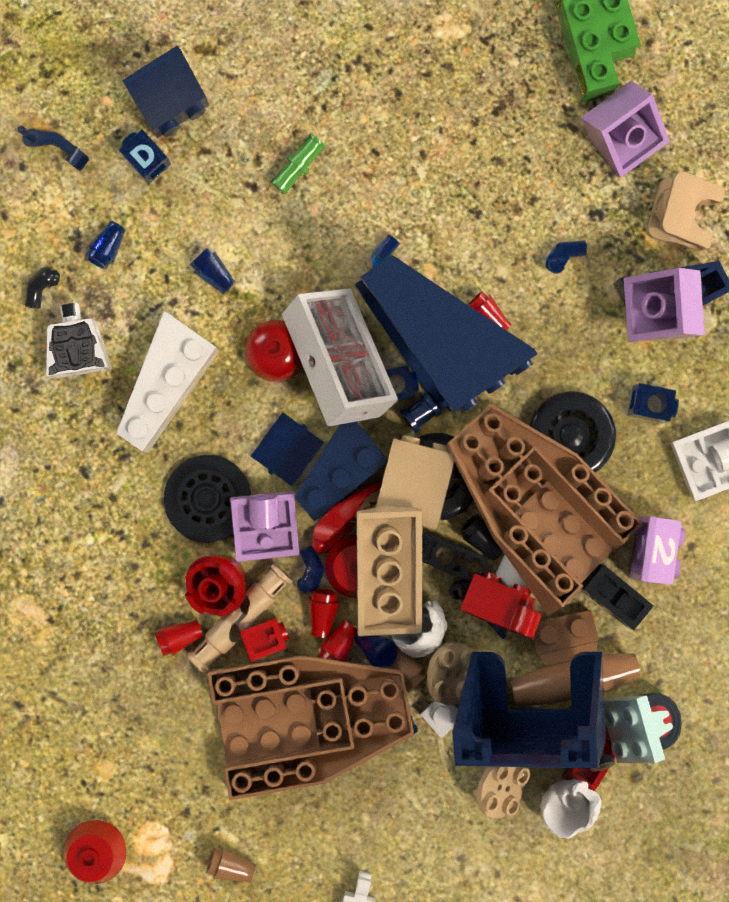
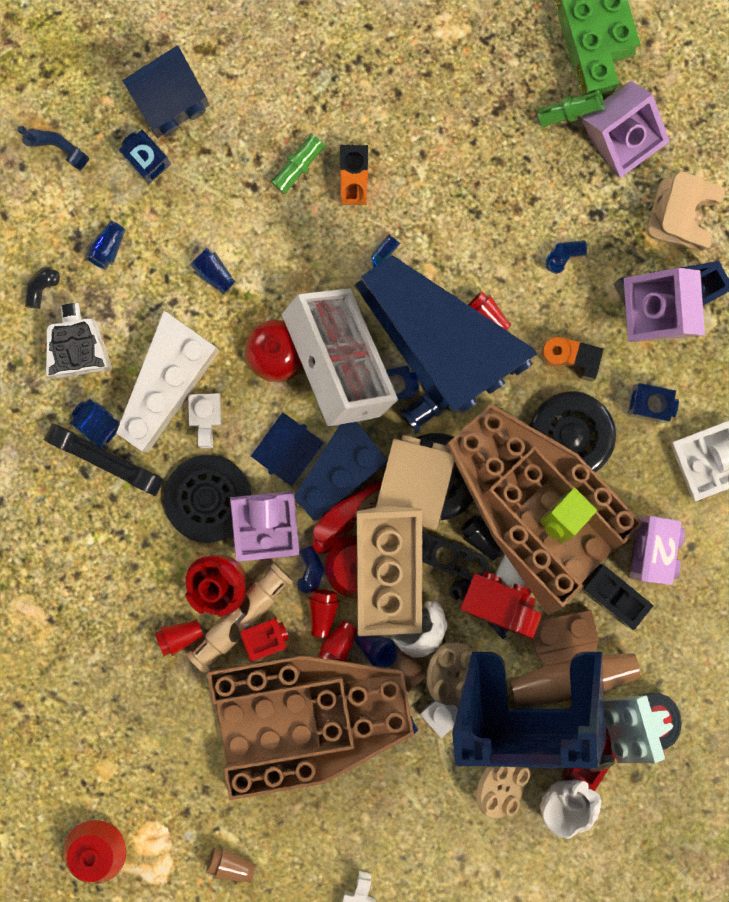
(95, 422): none -> clear blue brick
(104, 459): none -> black piece
(205, 413): none -> white plate
(354, 174): none -> leg
(567, 516): none -> lime brick
(571, 108): none -> bright green pin
(574, 354): none -> leg

